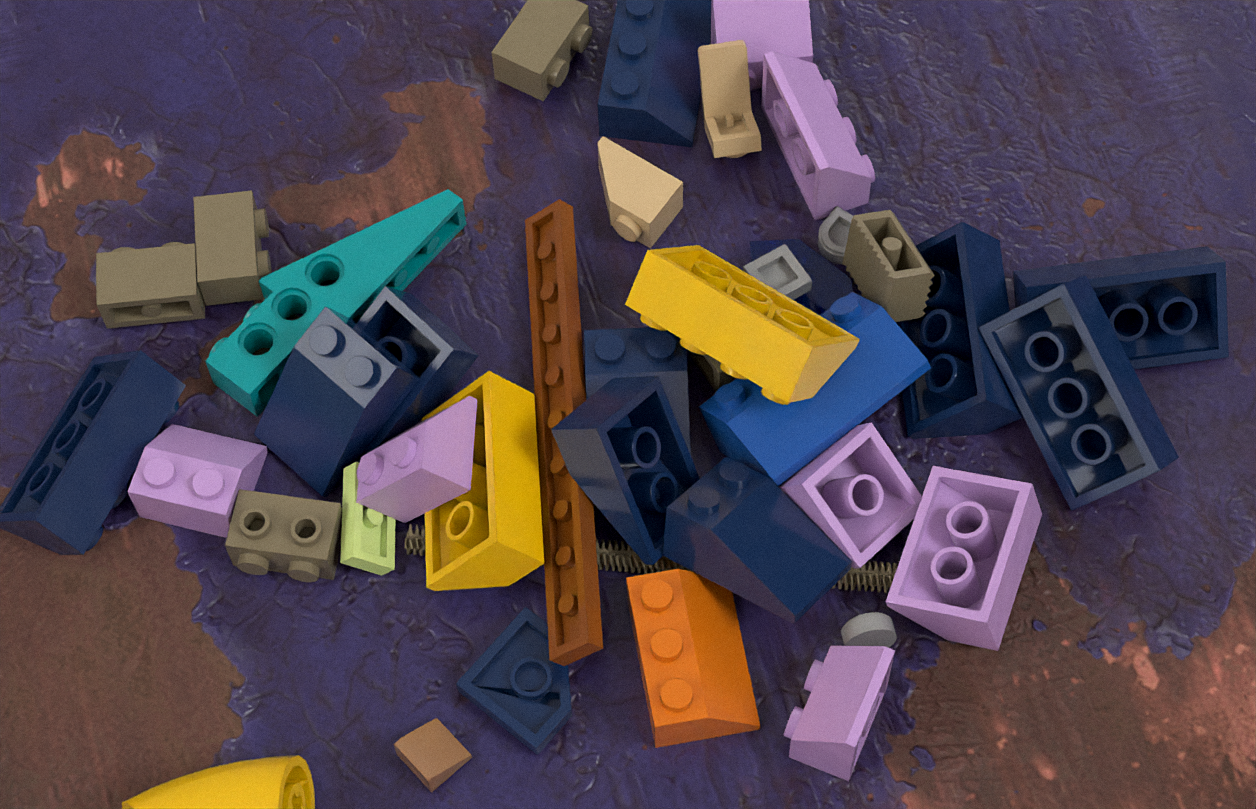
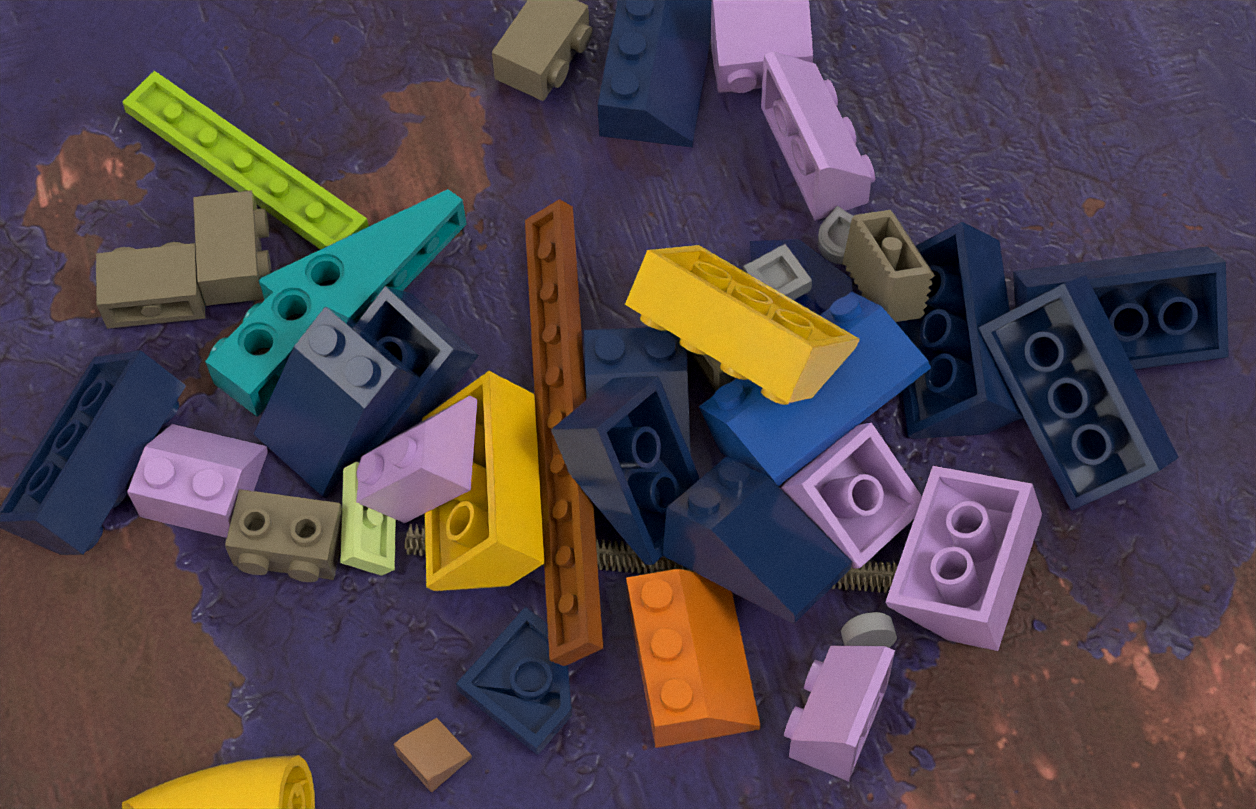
(242, 162): none -> lime plate
(637, 194): tan slope -> none
(727, 99): tan bracket -> none

